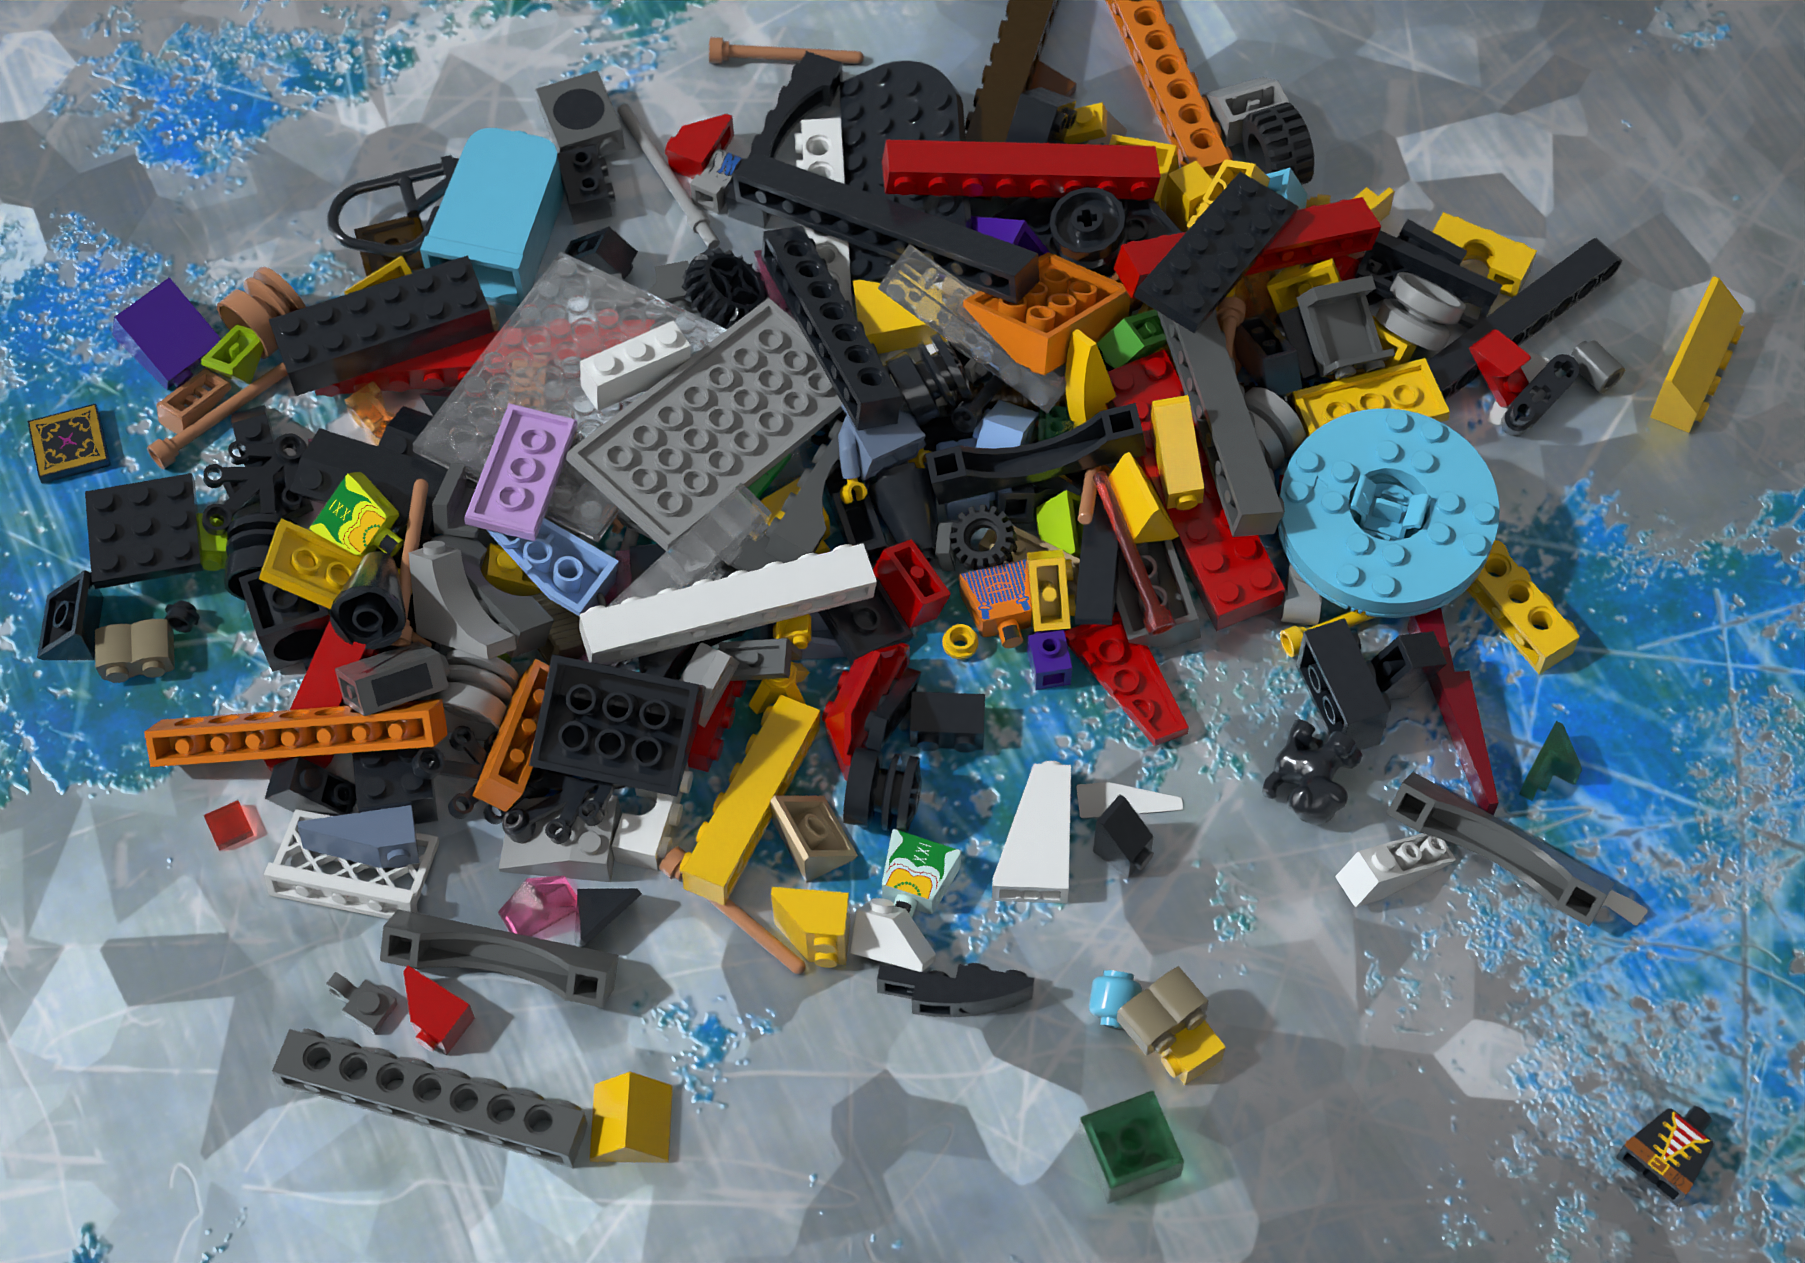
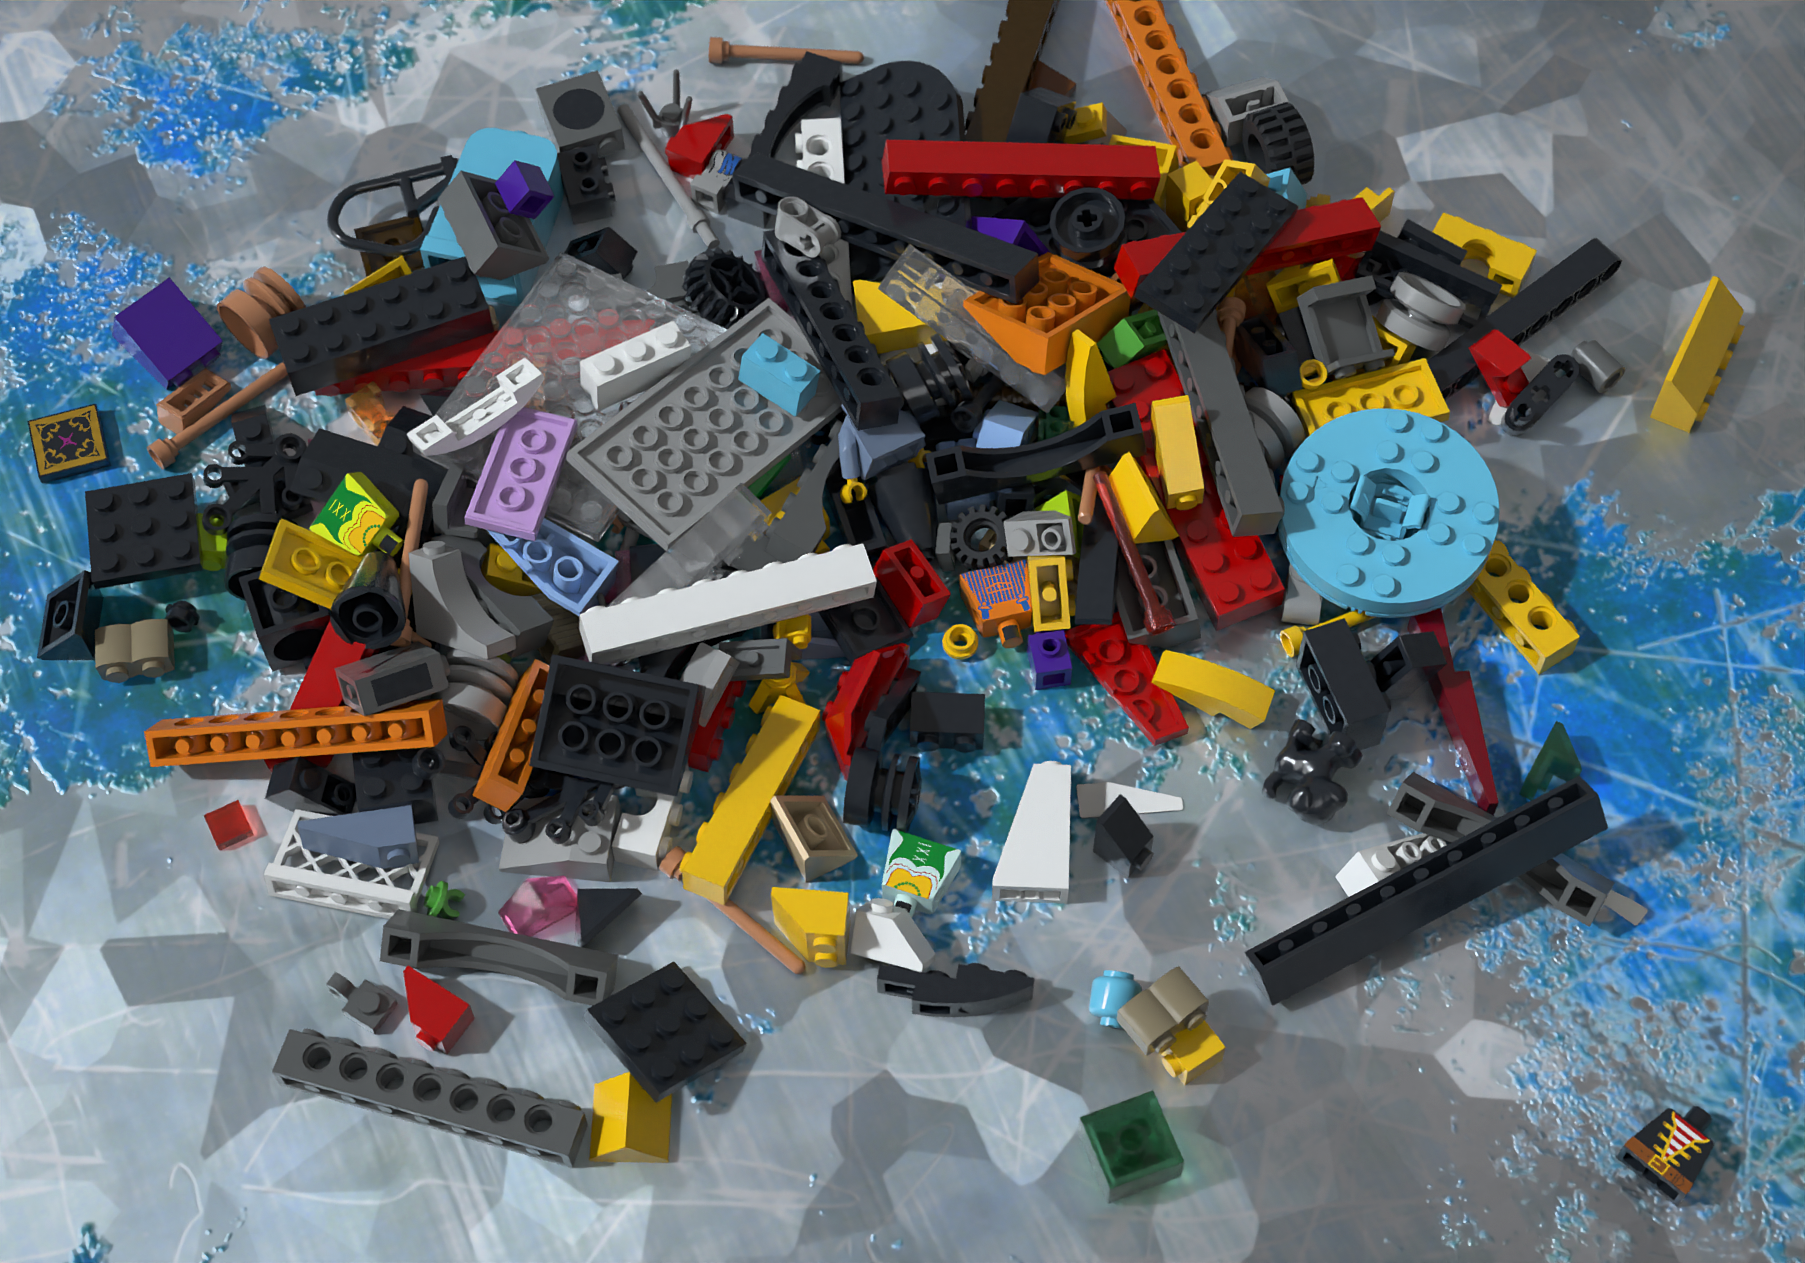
(235, 355): lime slope -> none
(437, 900): none -> bright green plate
(483, 417): none -> white slope
(489, 235): none -> dark grey slope
(524, 189): none -> dark purple brick
(664, 1031): none -> black plate
(671, 116): none -> dark grey plant
(779, 374): none -> medium azure brick
(801, 226): none -> light grey piece
(1039, 534): none -> light grey slope
(1214, 688): none -> yellow slope
(1309, 368): none -> yellow hinge
(1426, 890): none -> black brick

